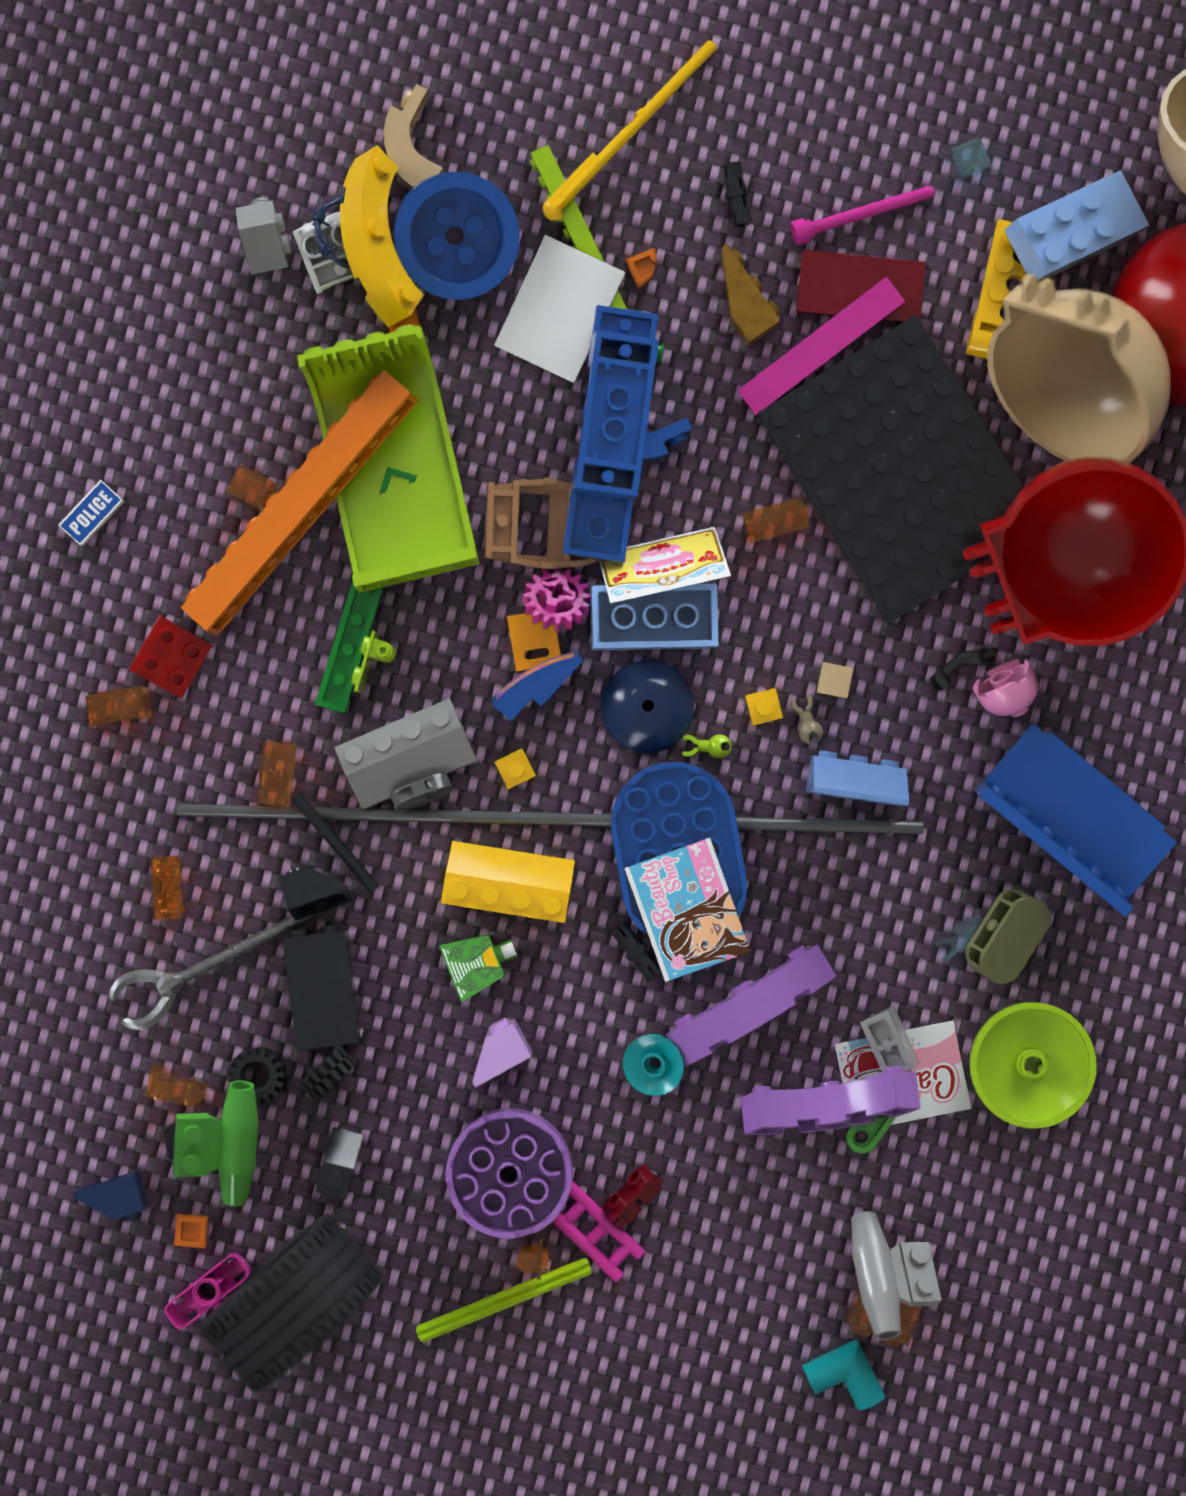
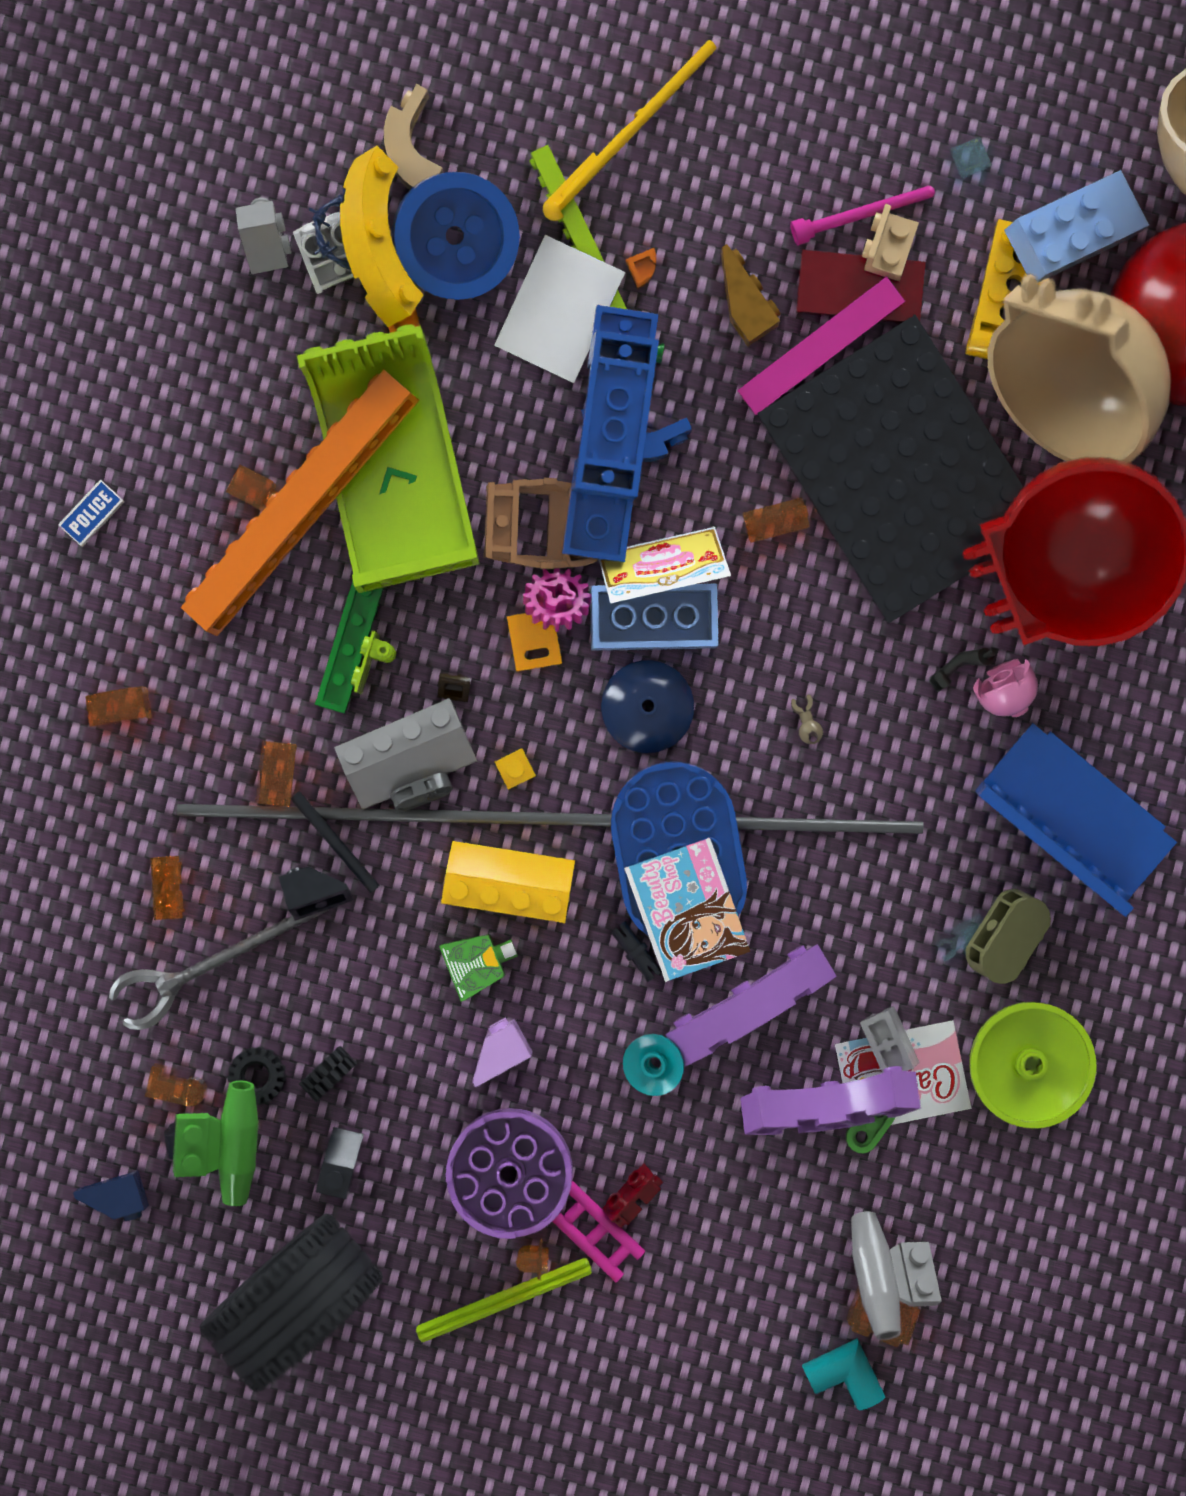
(170, 657): red hinge -> none
(191, 1230): orange tile -> none
(220, 1277): dark pink piece -> none
(321, 988): black brick -> none
(454, 687): none -> dark brown slope
(536, 684): blue slope -> none
(711, 746): lime arm -> none
(737, 194): black pin -> none
(763, 706): yellow plate -> none
(834, 680): tan tile -> none
(858, 779): medium blue slope -> none
(890, 245): none -> tan bracket

